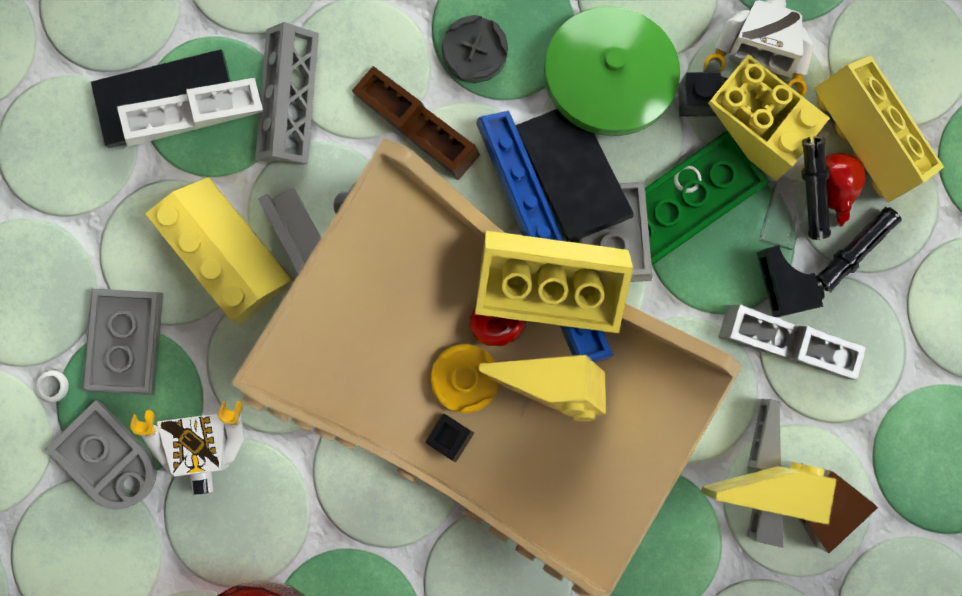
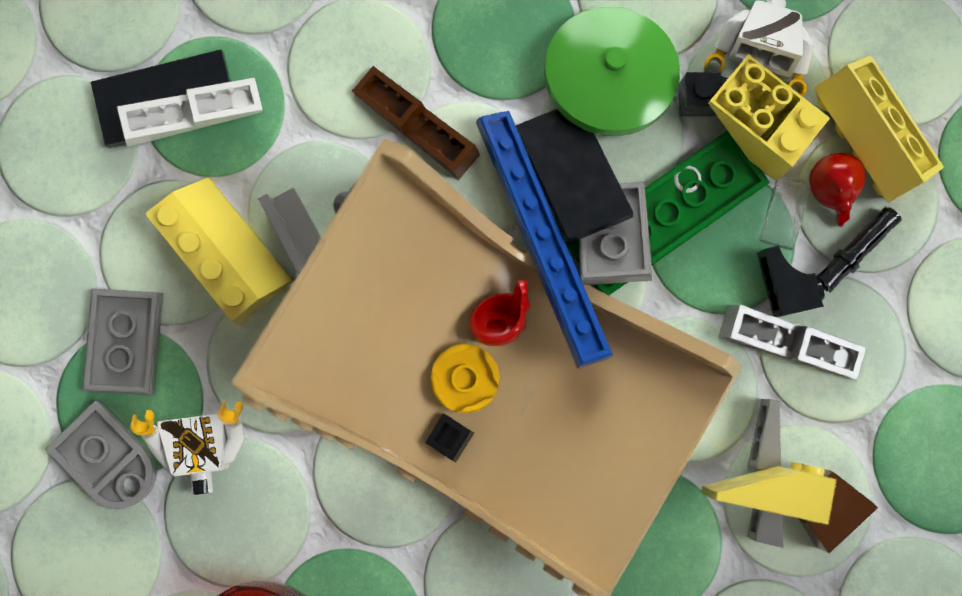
(40, 386): white piece -> none
(276, 94): light grey fence -> none
(474, 49): dark grey tile -> none
(553, 282): light yellow slope -> none
(562, 383): light yellow slope -> none
(815, 175): black pin -> none

